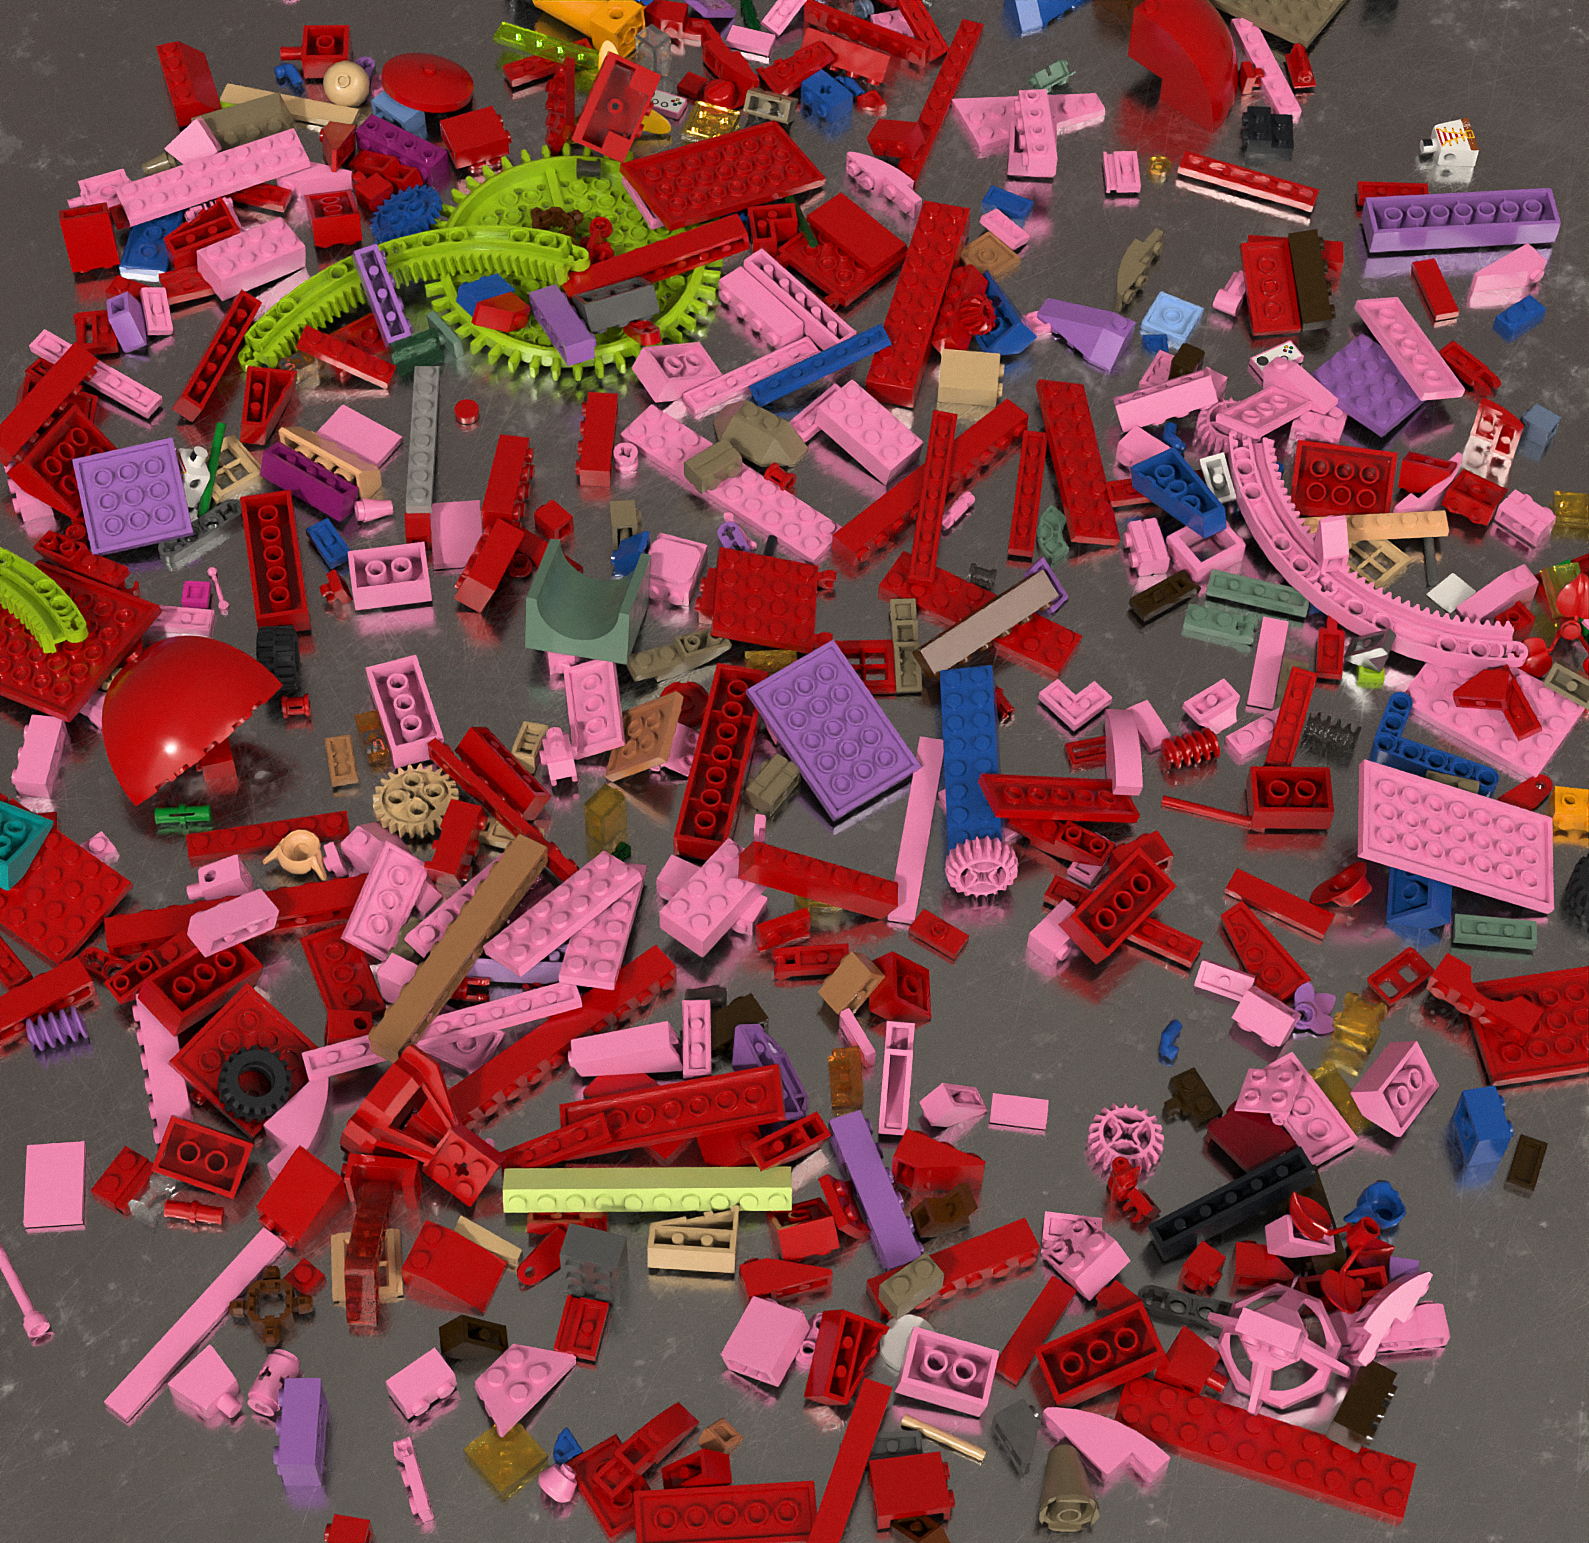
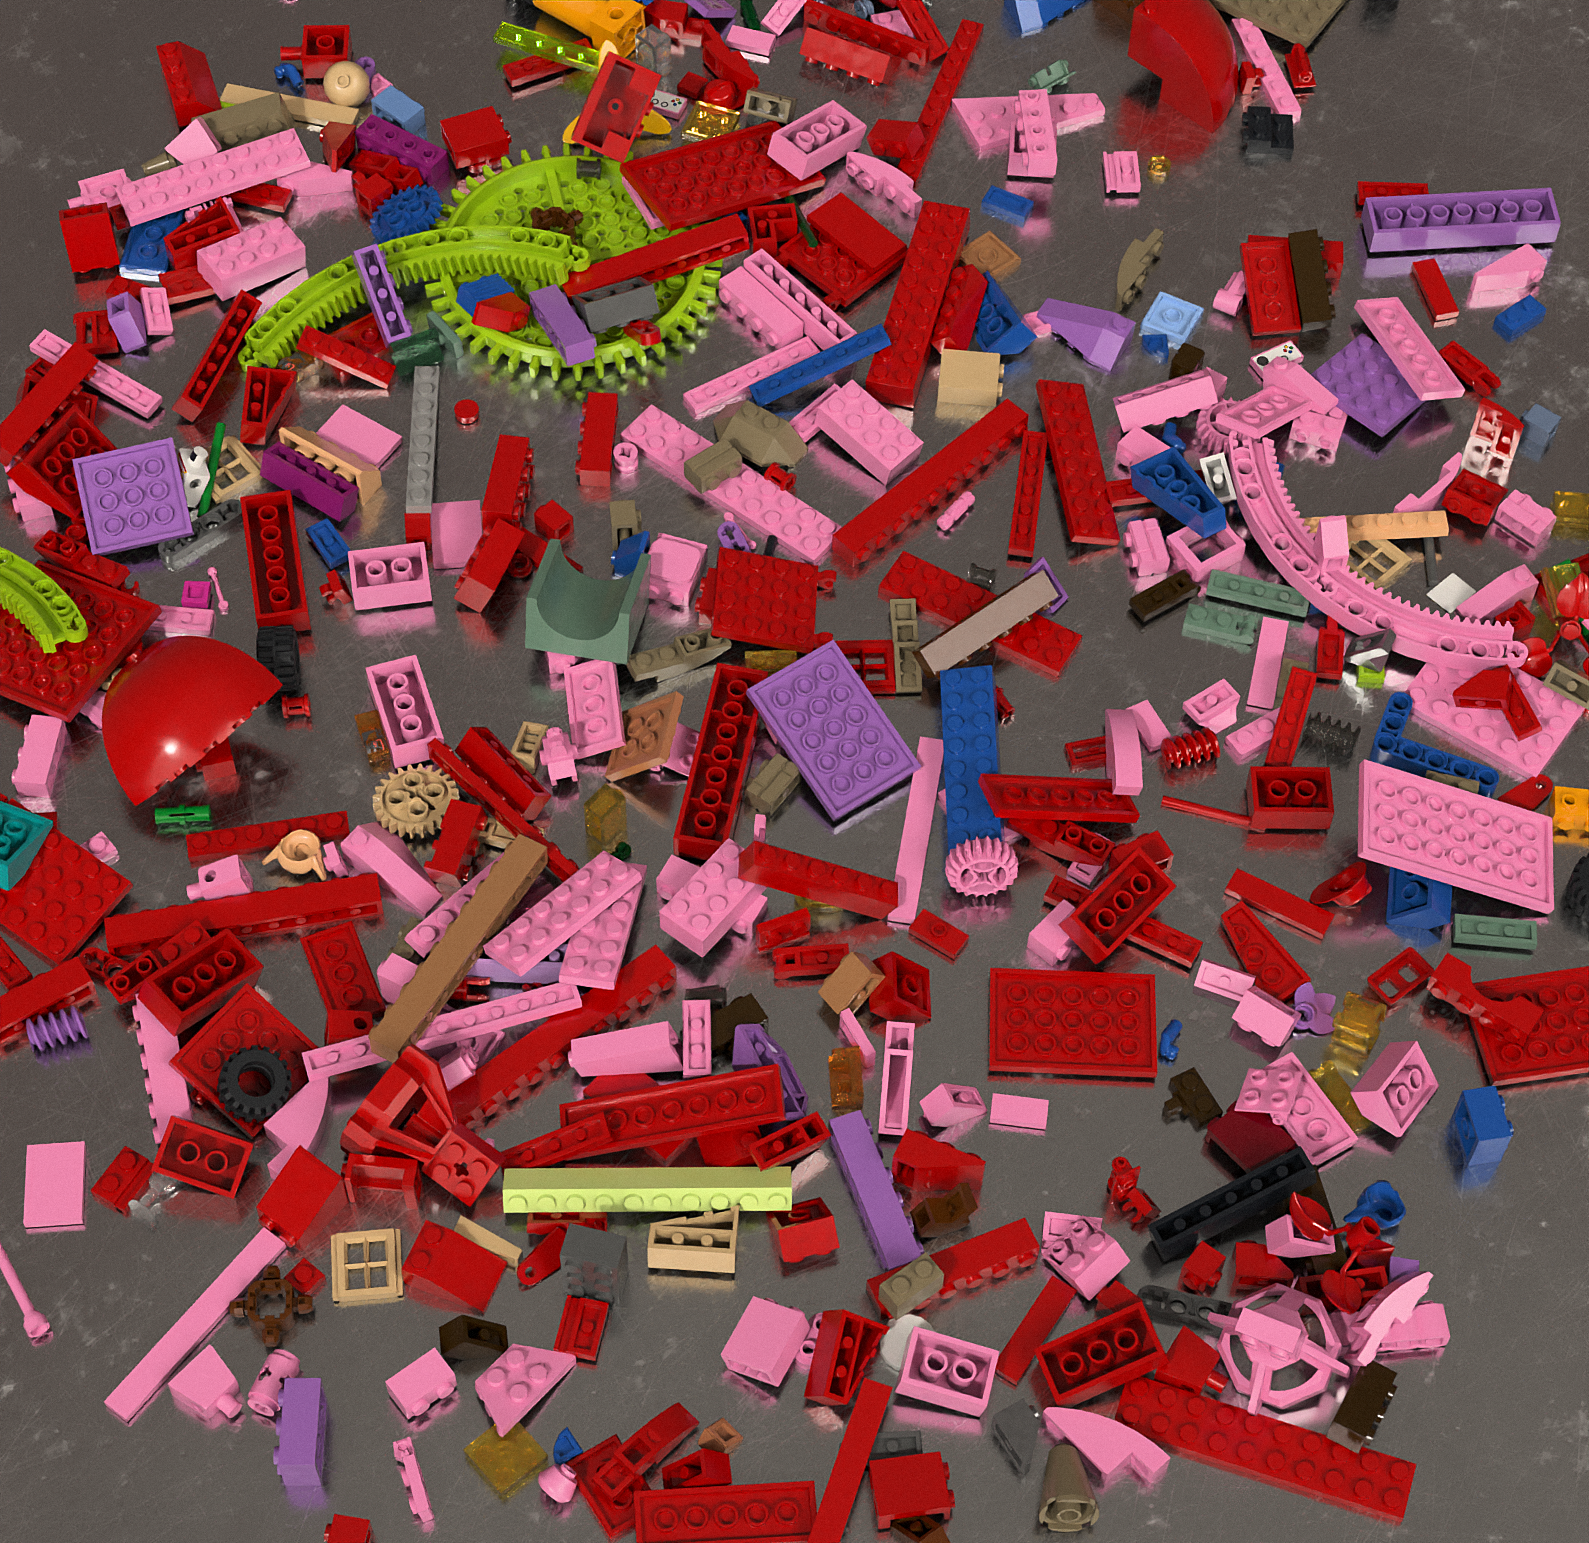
(194, 1211): red pin -> none
(232, 922): bright pink brick -> none
(333, 218): red slope -> none
(341, 760): medium nougat plate -> none
(365, 1253): clear red beam -> none
(372, 509): bright pink cone -> none
(385, 901): bright pink tile -> none
(427, 82): red dish -> none
(458, 1066): none -> bright pink brick
(560, 106): red plate -> none
(597, 247): red hips -> none
(603, 224): red plate -> none
(674, 369): bright pink slope -> none
(693, 703): red tile -> none
(781, 1278): red slope -> none
(787, 74): red wing -> none
(816, 140): none -> bright pink brick
(826, 96): blue brick -> none
(843, 1206): red plate -> none
(851, 85): blue arm -> none
(871, 101): red tile -> none
(932, 498): red tile -> none
(944, 1437): tan bar -> none
(977, 314): red gear -> none
(1004, 229): bright pink plate -> none
(1049, 535): sand green tile -> none
(1072, 1022): none -> red plate
(1073, 708): bright pink plate -> none
(1126, 1124): bright pink gear -> none
(1157, 371): bright pink plate -> none
(1248, 181): red plate -> none
(1341, 480): red slope -> none
(1423, 471): red slope -> none
(1452, 144): white torso -> none
(1526, 1164): dark brown tile -> none

